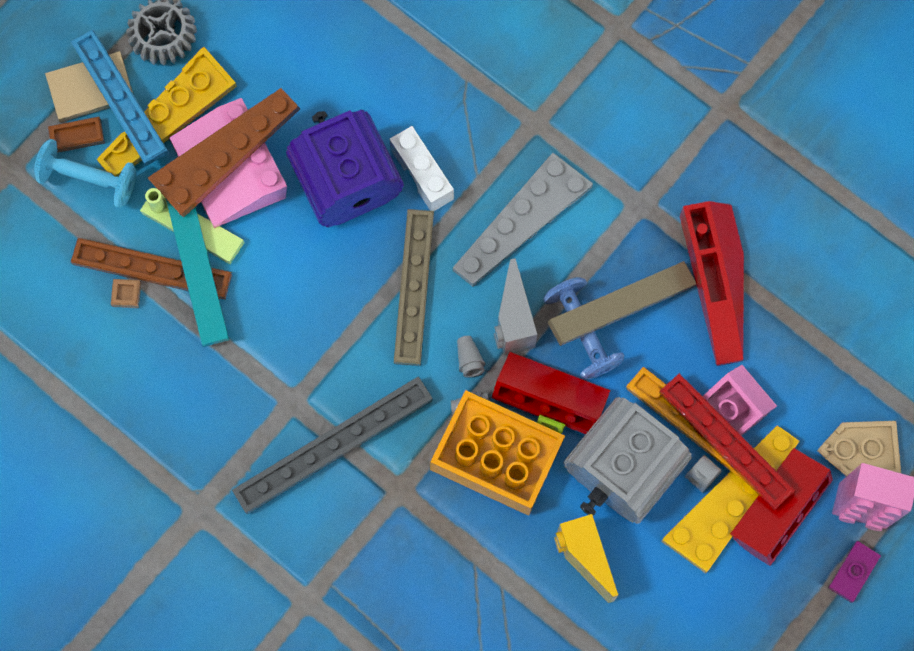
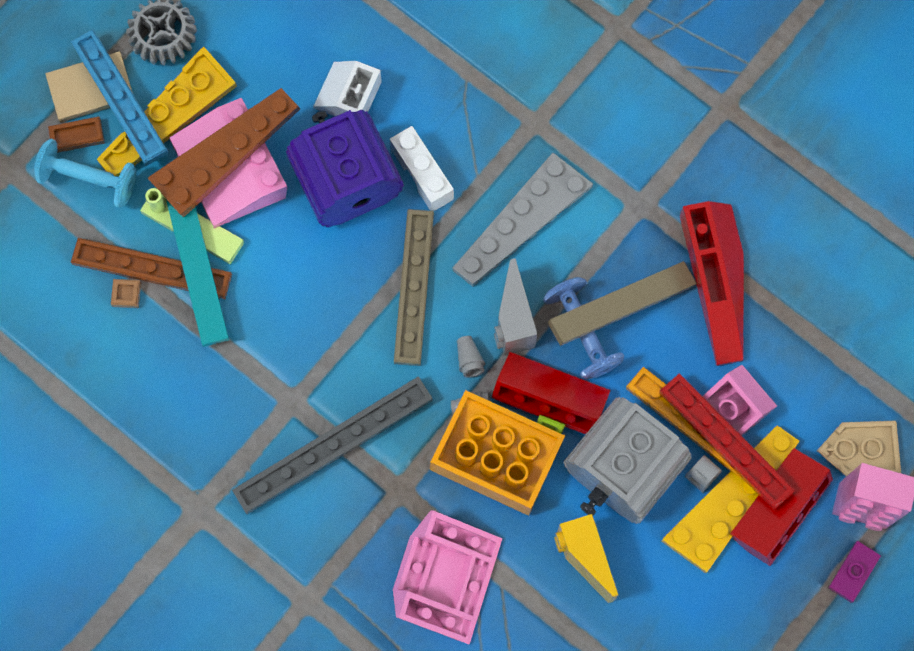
(348, 87): none -> white slope
(445, 576): none -> bright pink slope

